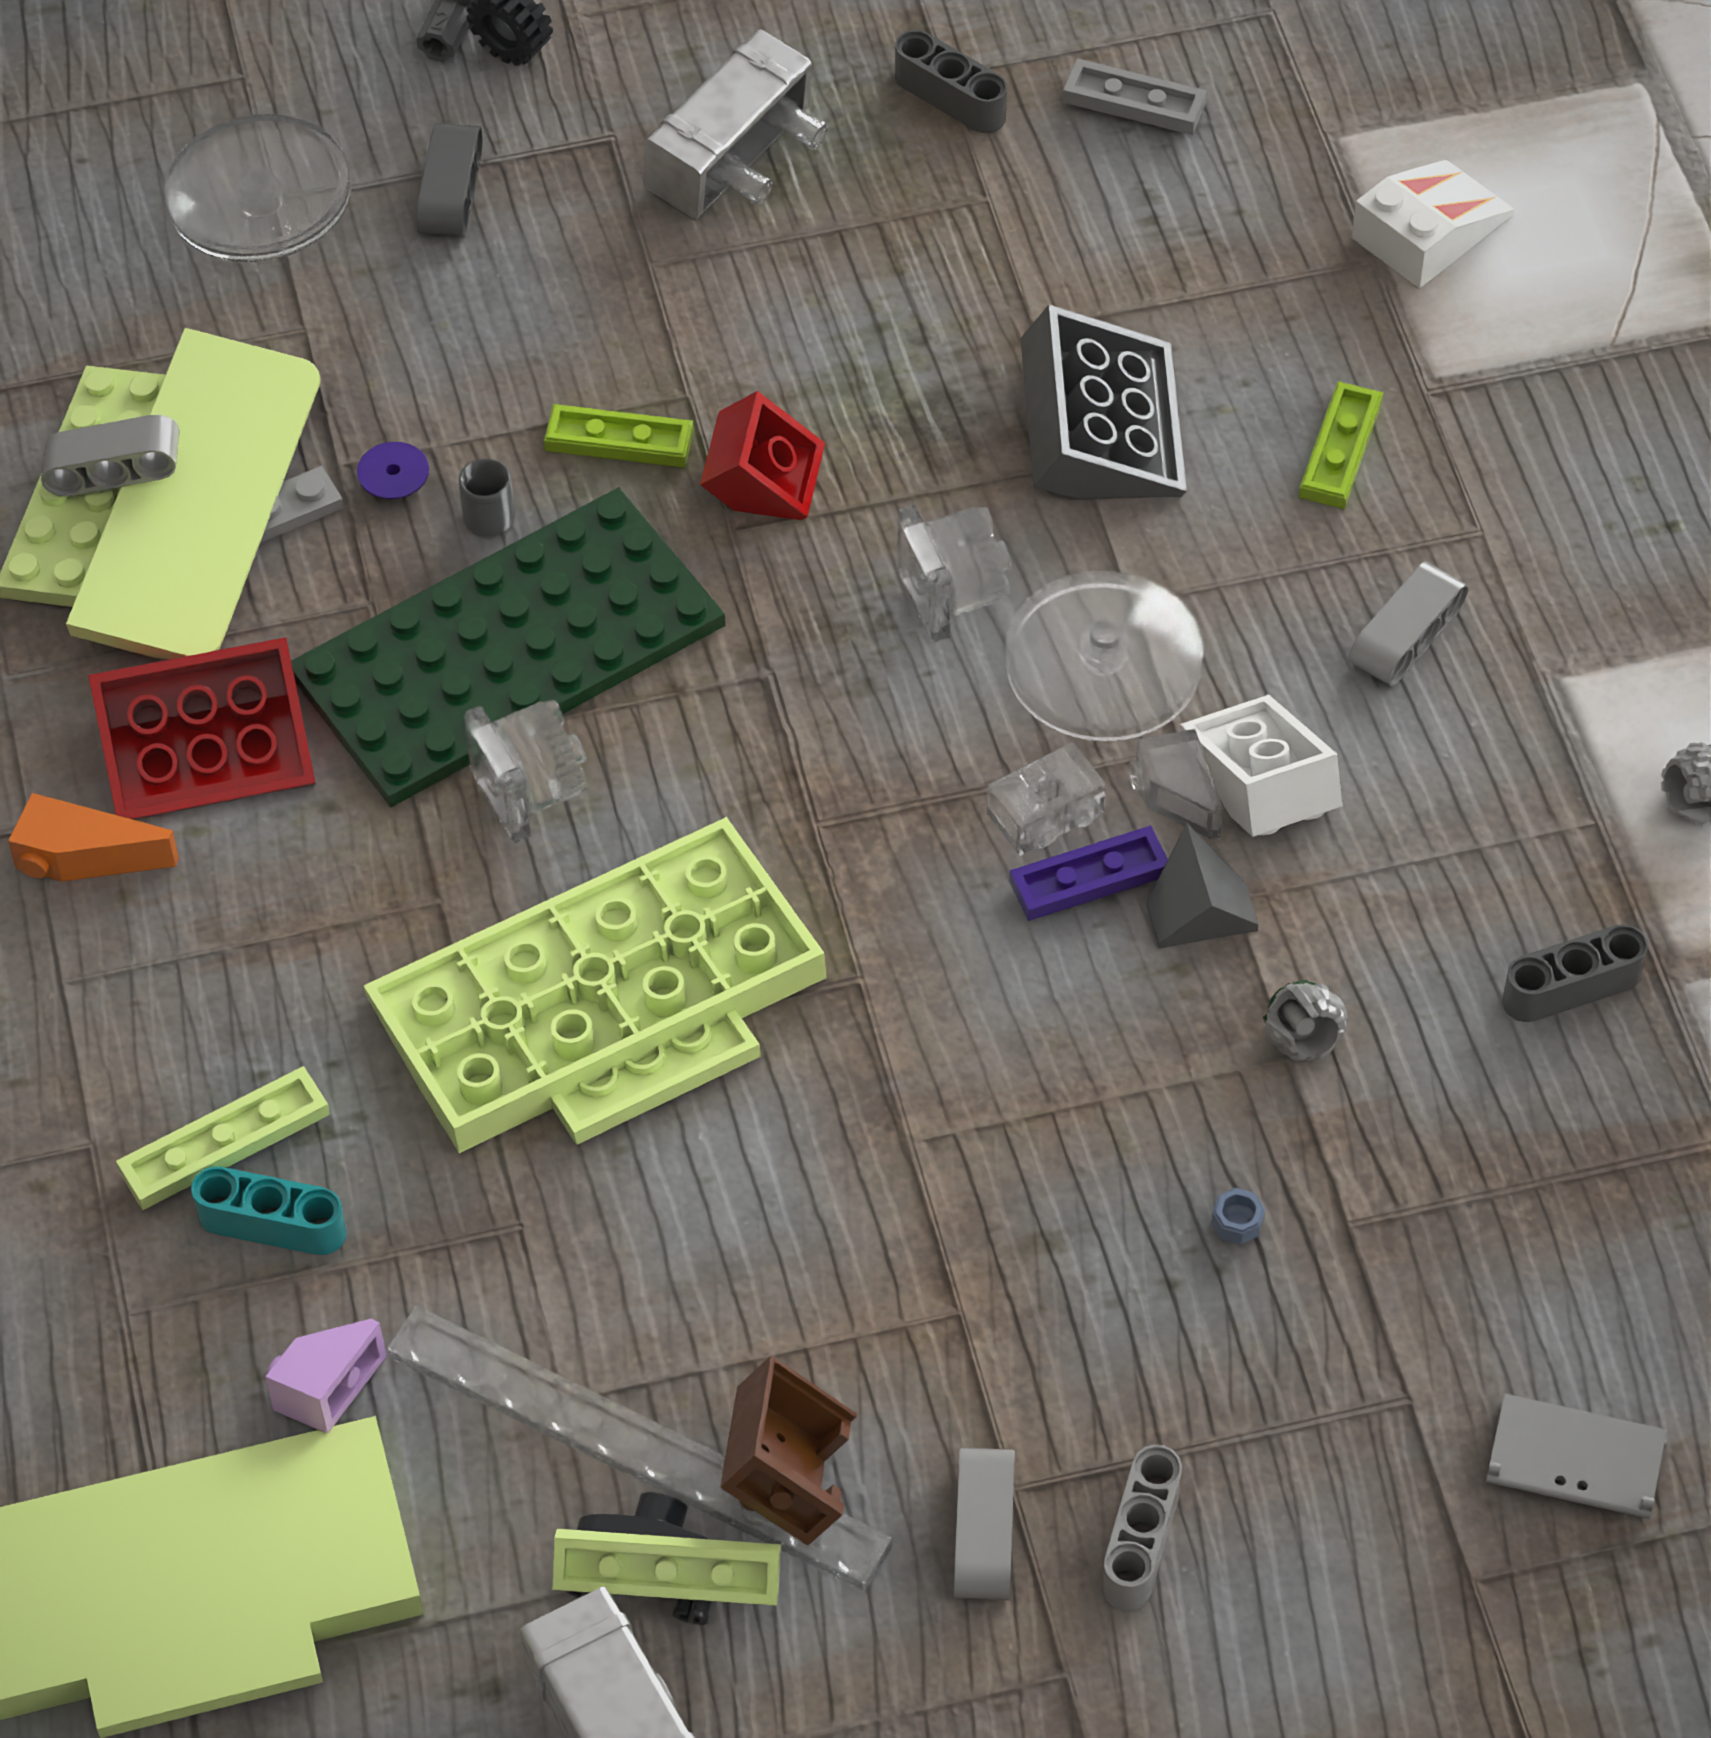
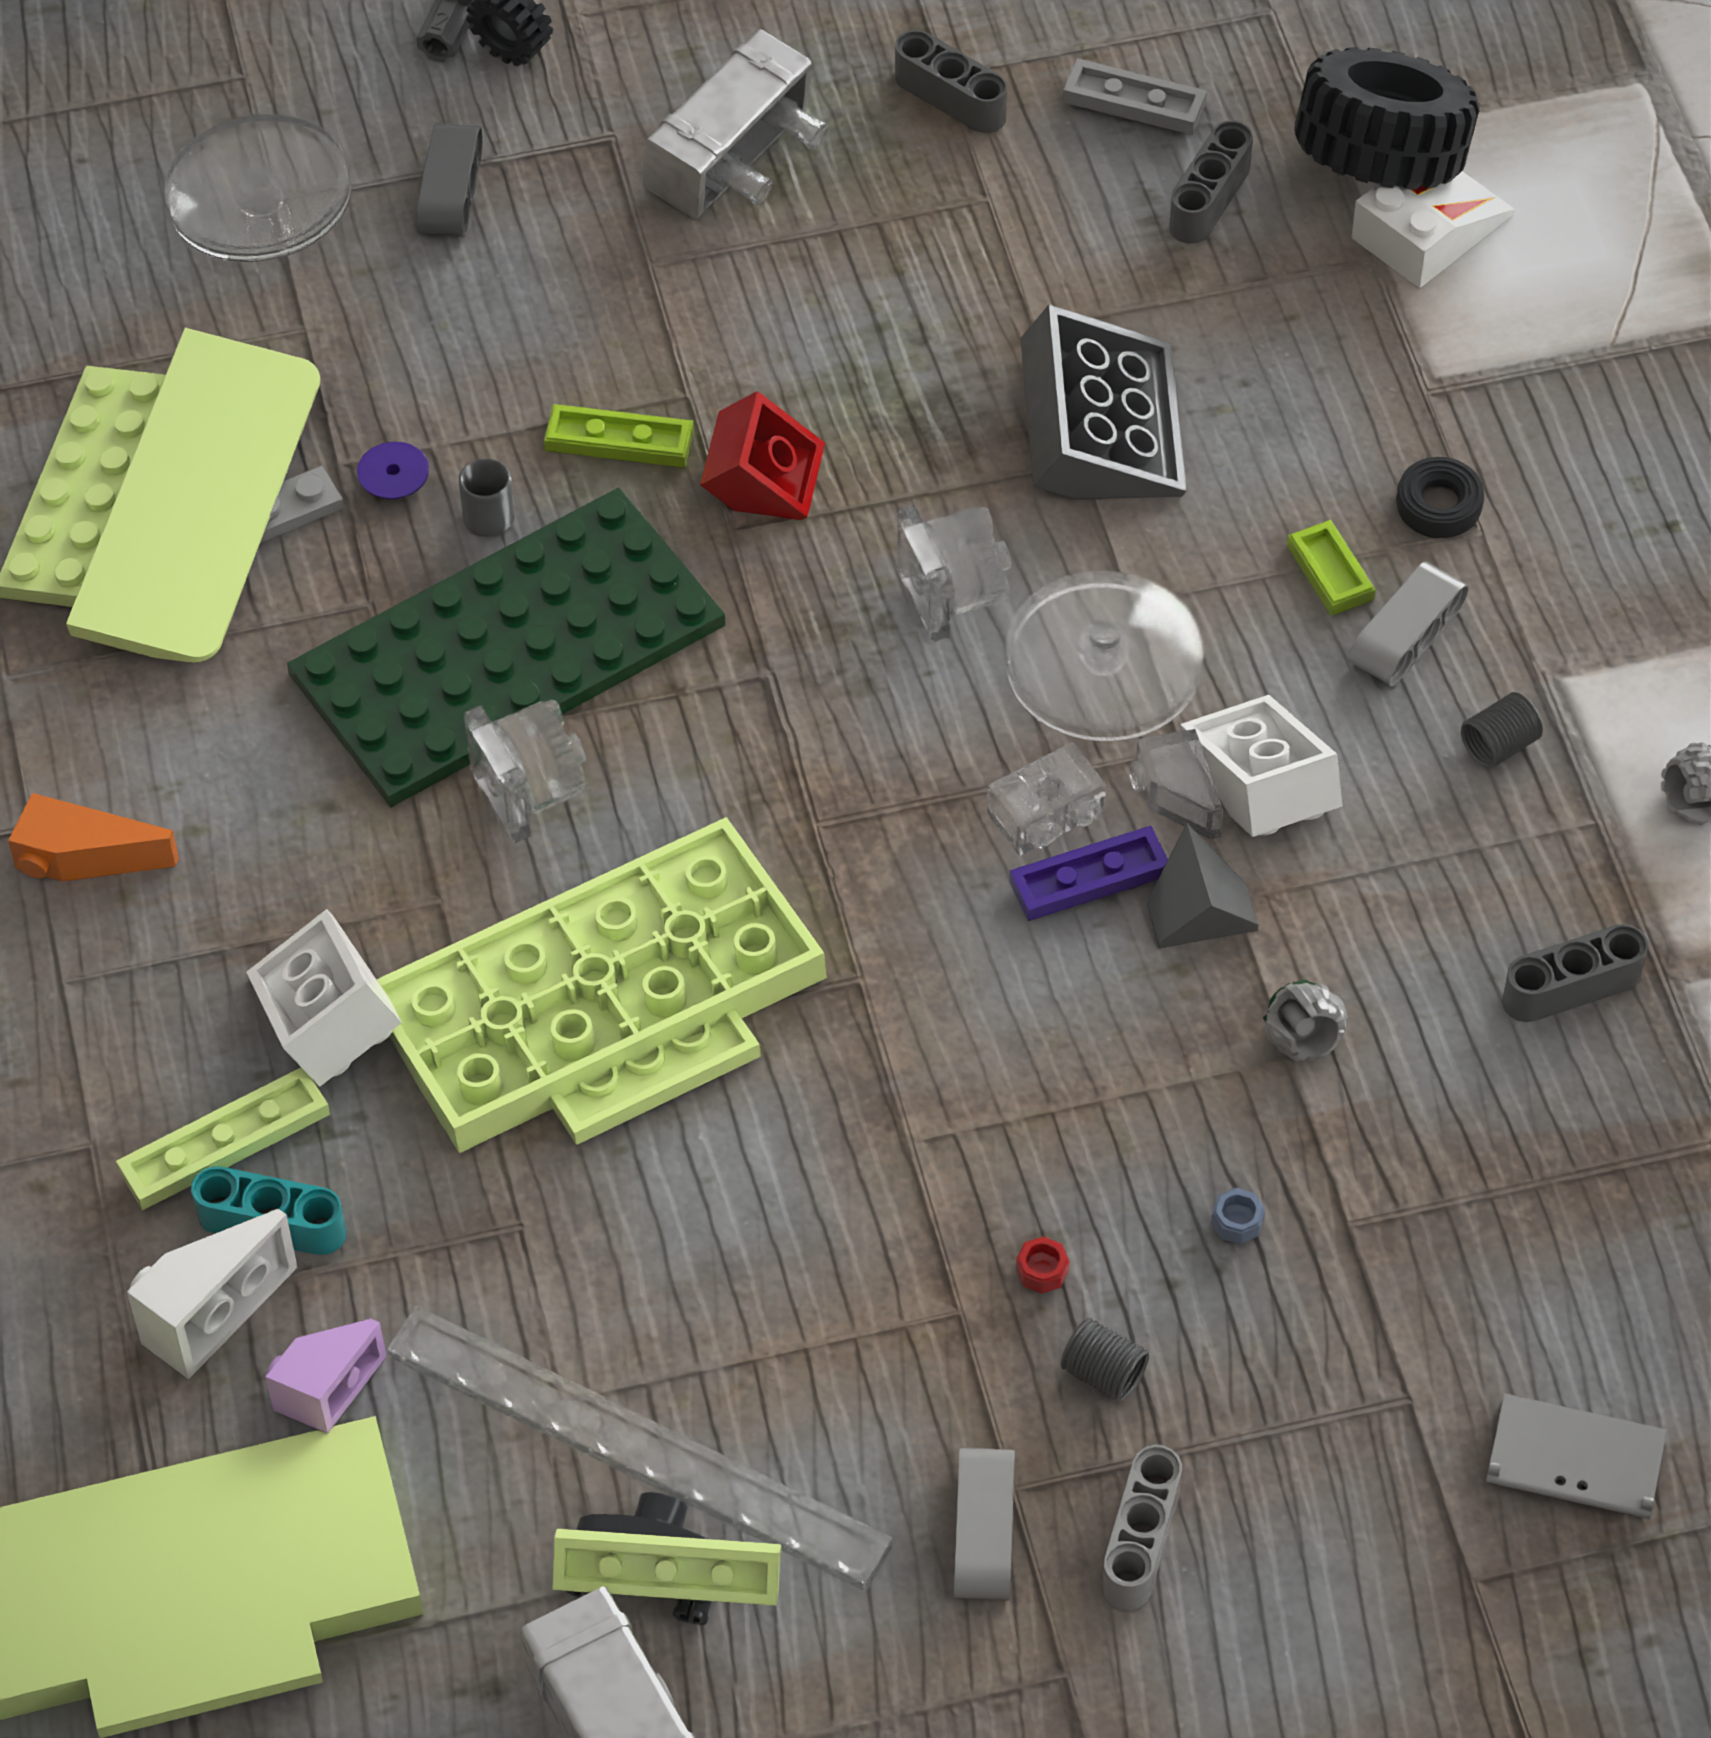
(110, 455): light grey beam -> none
(201, 729): red slope -> none
(209, 1289): none -> white slope
(322, 999): none -> white slope
(779, 1447): reddish brown piece -> none
(1042, 1265): none -> red tile
(1104, 1359): none -> dark grey piece
(1211, 182): none -> dark grey beam
(1331, 567): none -> lime tile
(1340, 445): lime tile -> none
(1386, 118): none -> black tyre
(1435, 521): none -> black tyre
(1501, 730): none -> dark grey piece

